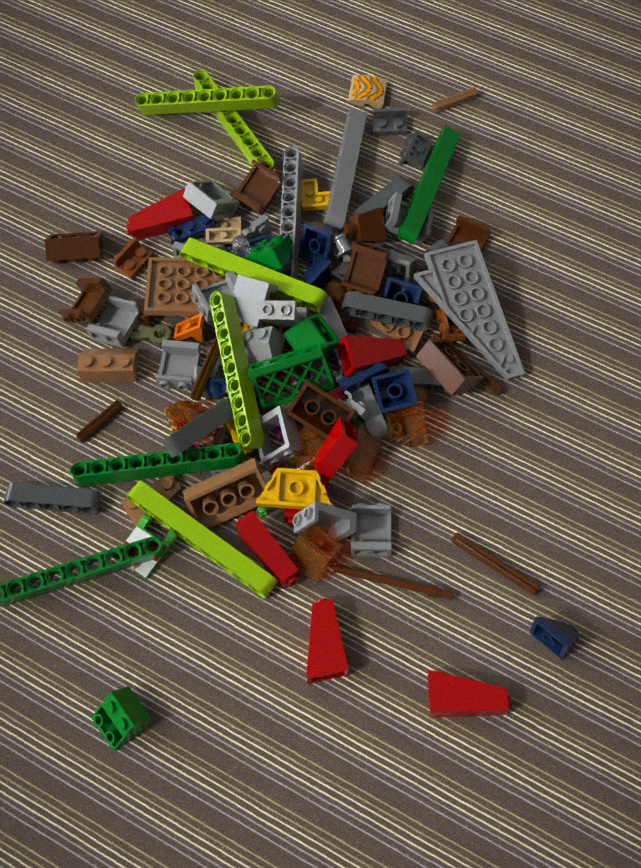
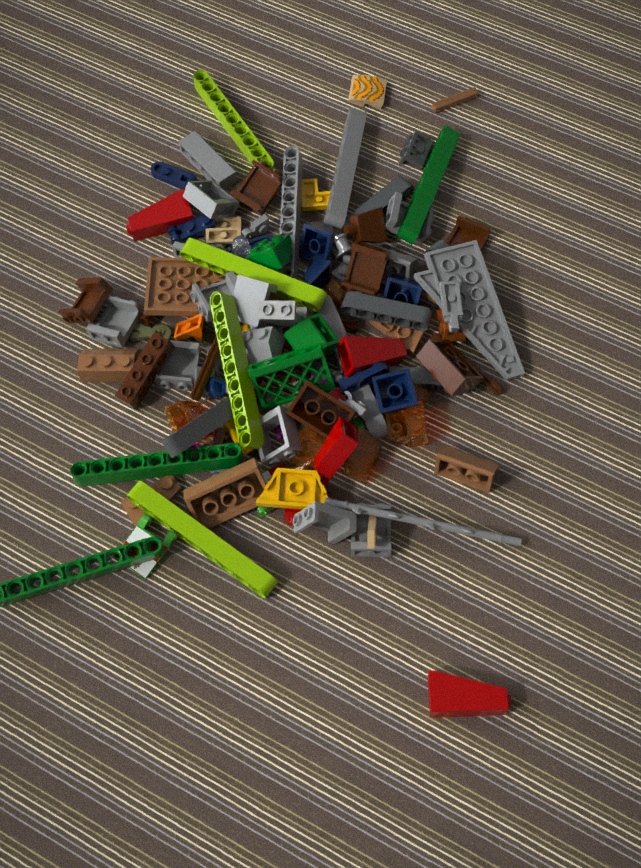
(52, 498): dark grey beam -> none
(74, 246): reddish brown slope -> none
(99, 421): reddish brown axle -> none
(120, 717): green slope -> none
(132, 259): dark orange bracket -> none
(144, 371): none -> reddish brown brick
(171, 175): none -> dark blue plate
(207, 100): lime beam -> none
(207, 160): none -> light grey brick
(267, 550): red slope -> none
(315, 552): clear orange slope -> none
(326, 648): red slope -> none
(372, 532): none -> tan tile
(389, 122): flat silver bracket -> none
(431, 590): reddish brown bar -> none
(432, 524): none -> light grey plant
(451, 304): none -> light grey hinge
(465, 468): none -> medium nougat slope
(495, 563): reddish brown axle -> none
(554, 635): dark blue slope -> none

